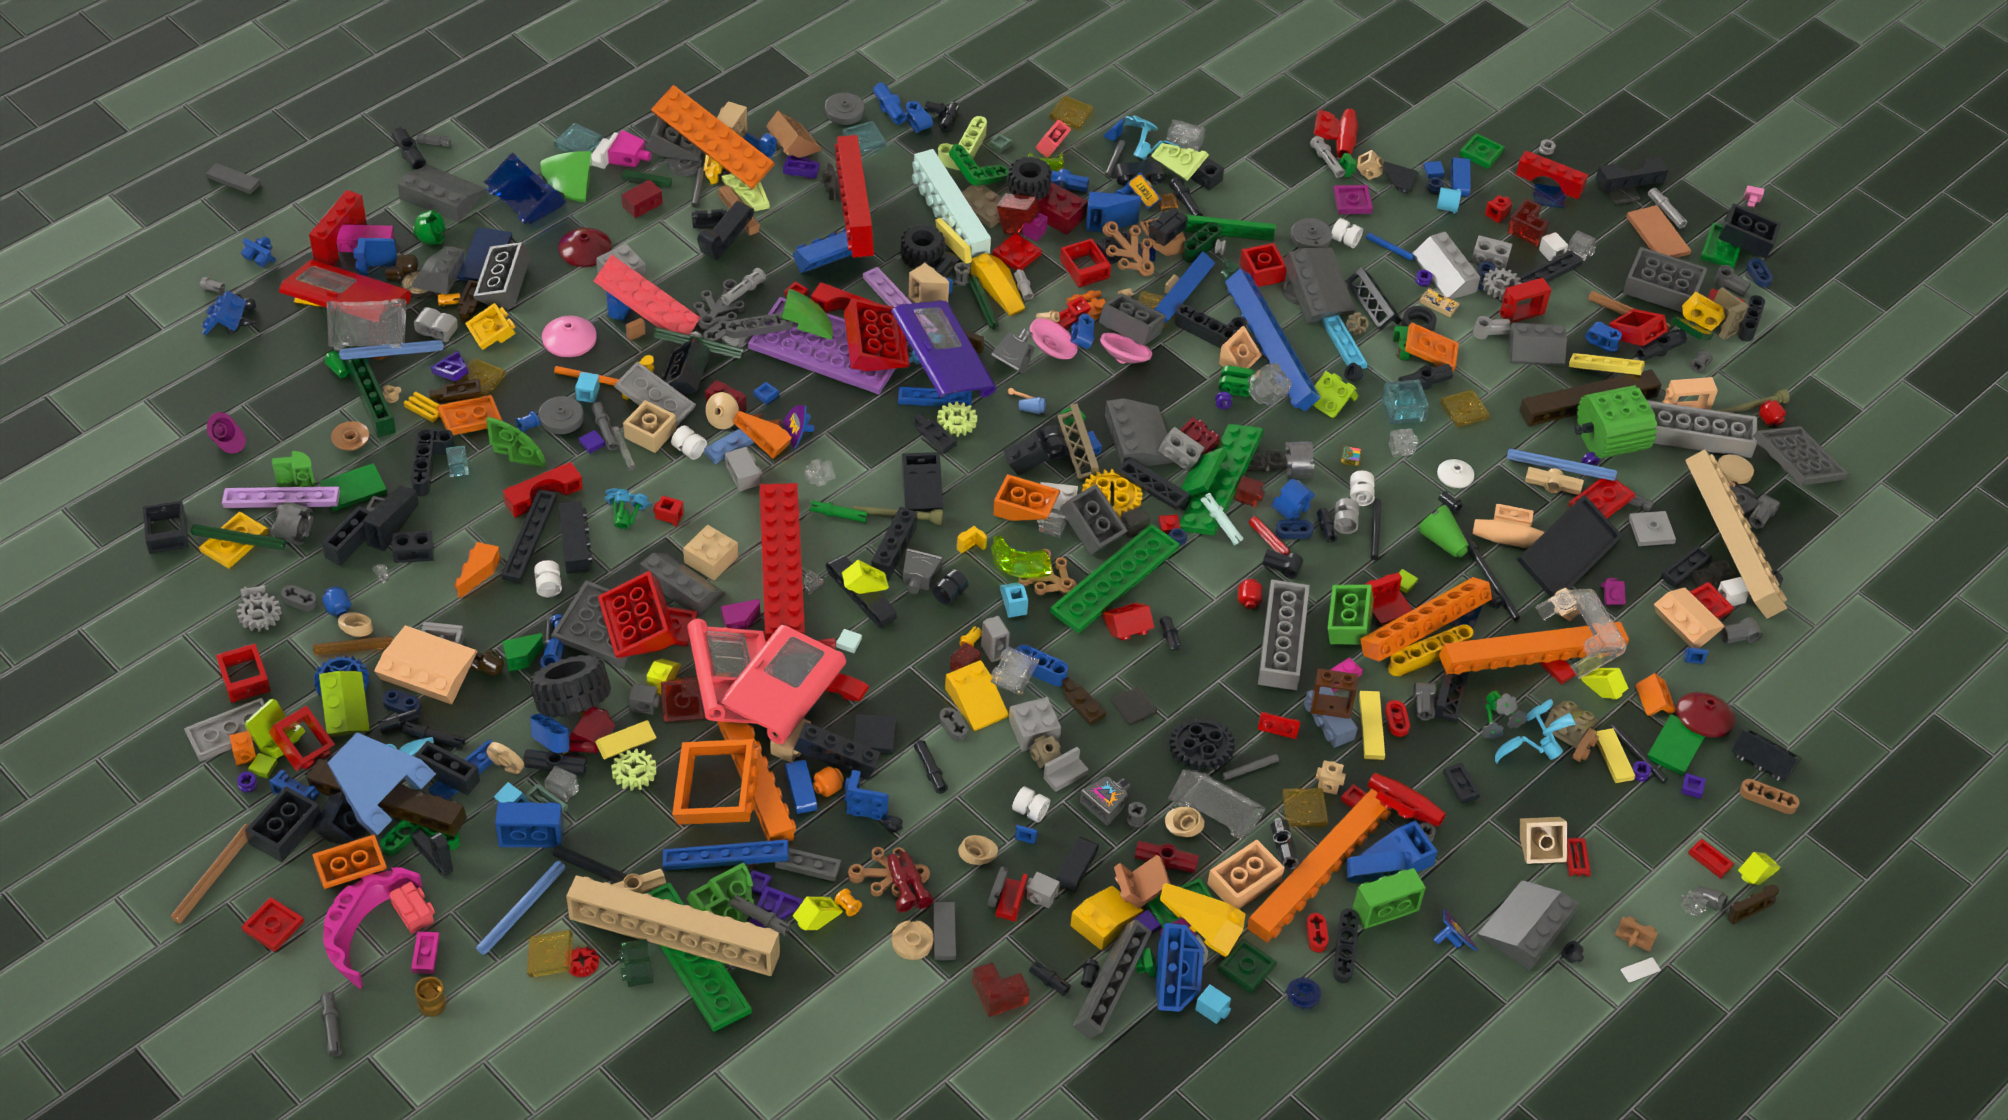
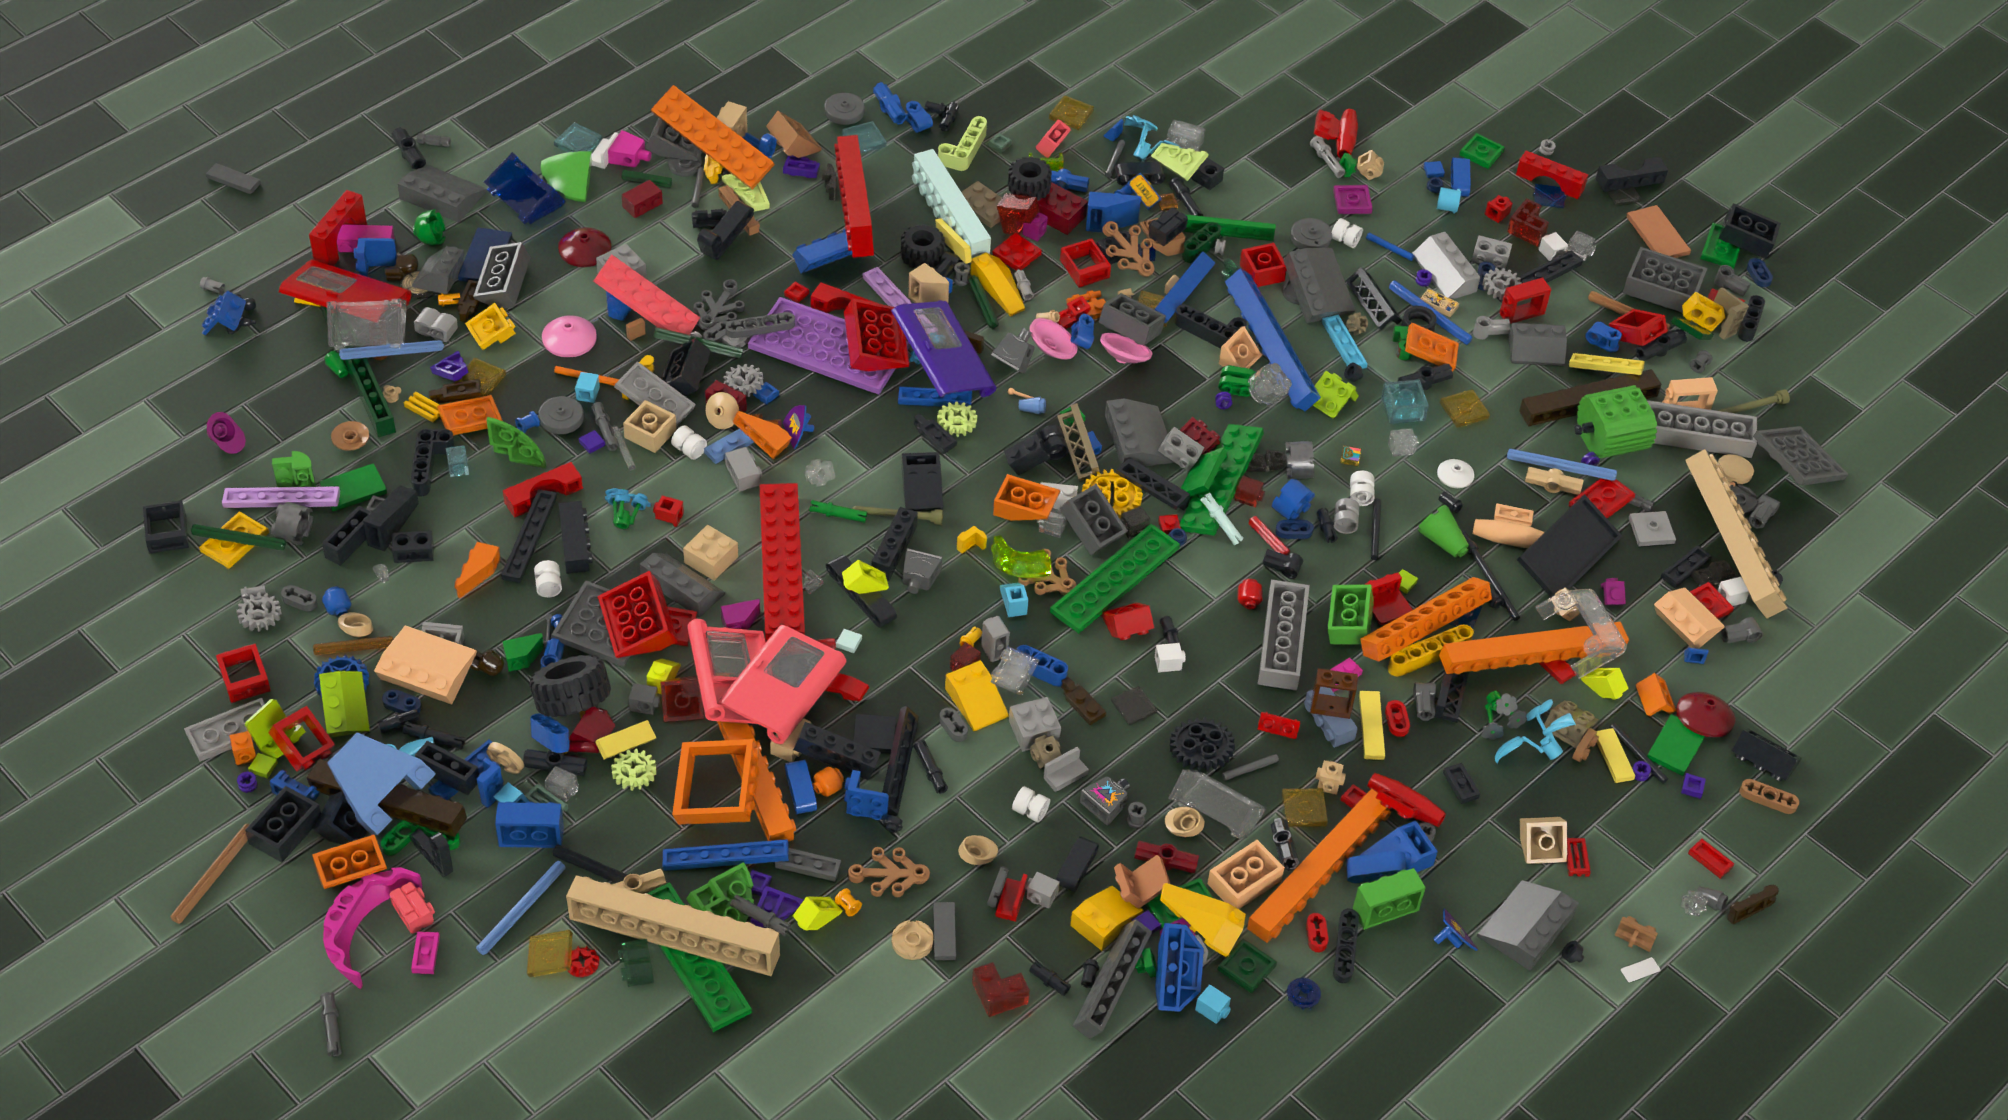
(261, 249): blue hips -> none
(272, 924): red plate -> none
(430, 996): pearl gold wheel -> none
(489, 782): none -> blue bracket
(744, 379): none -> light grey gear
(748, 283): light grey pin -> none
(807, 314): bright green brick -> none
(900, 758): none -> black plate
(906, 874): dark red piece -> none
(949, 588): black wheel -> none
(972, 171): green beam -> none
(1026, 834): blue slope -> none
(1169, 657): none -> white brick
(1402, 177): black slope -> none
(1442, 321): none -> blue axle
(1664, 204): light grey pin -> none
(1753, 195): bright pink tile -> none
(1758, 868): neon yellow slope -> none
(1772, 413): red head -> none

